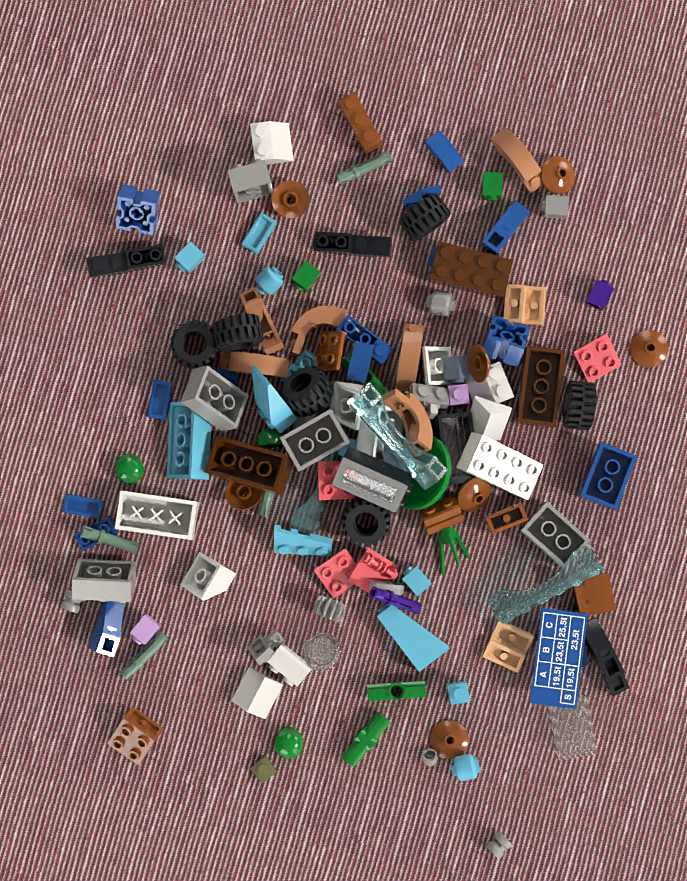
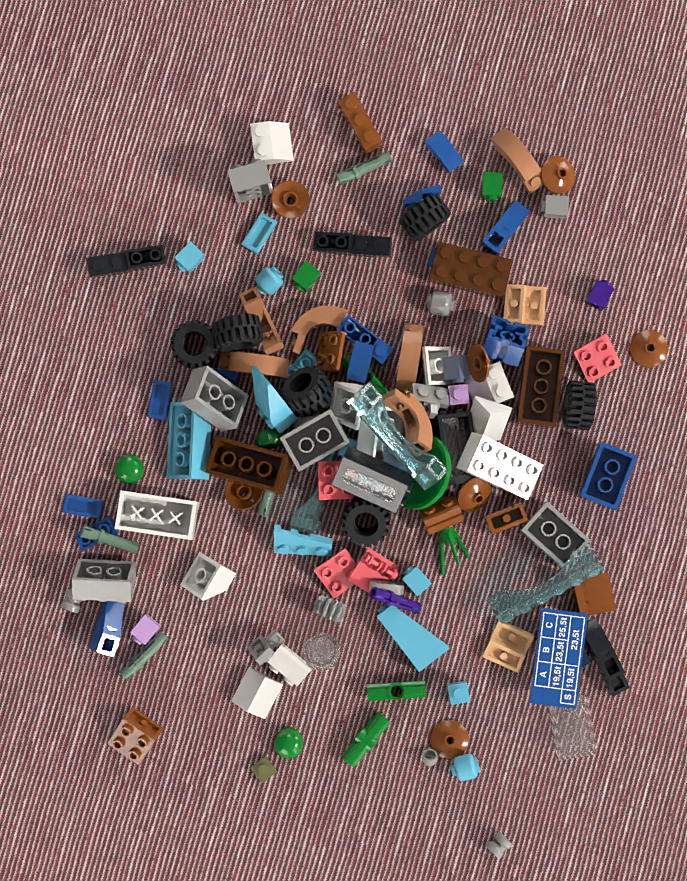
(137, 209): blue brick -> none

